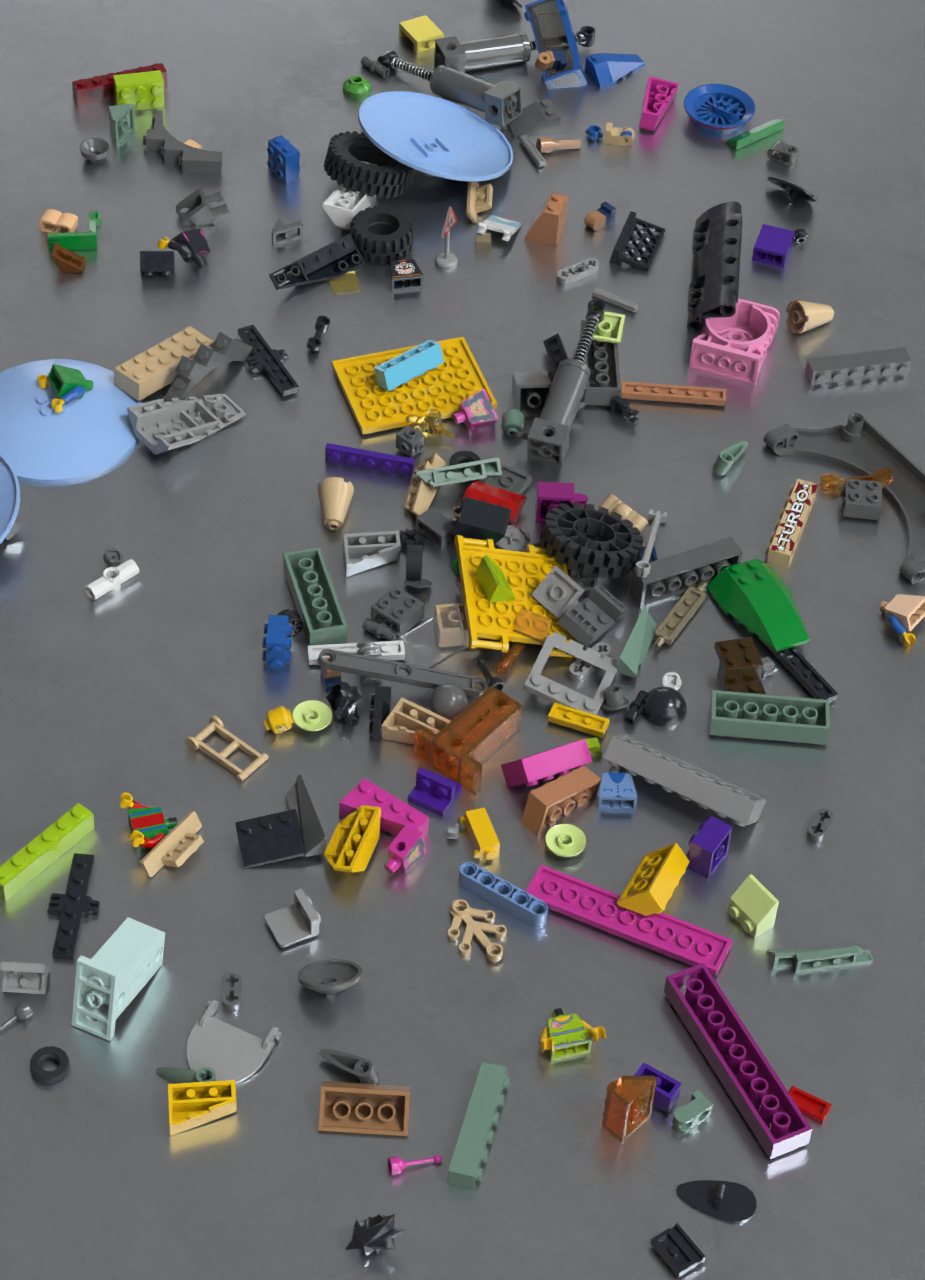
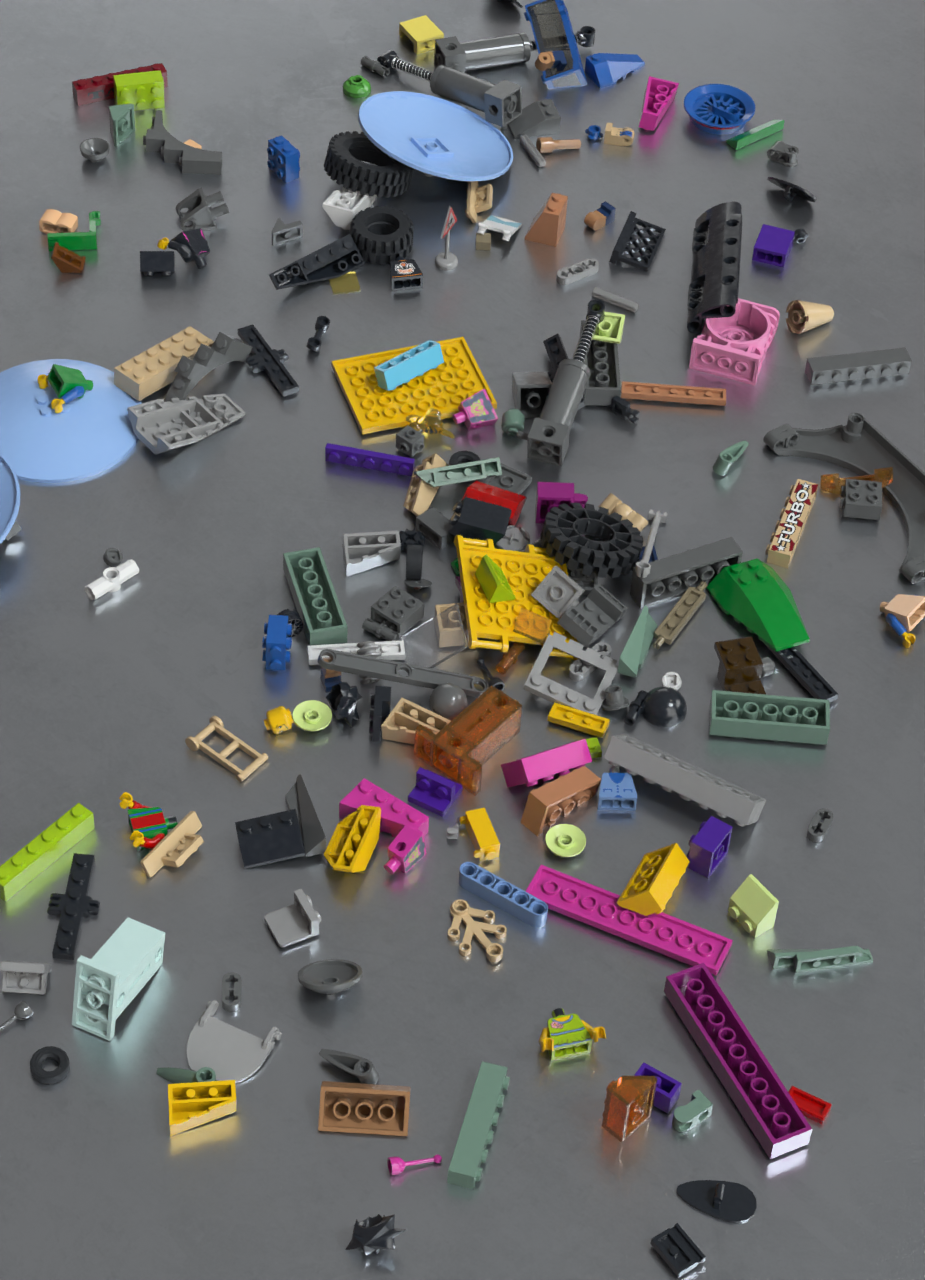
(334, 501): tan cone -> none

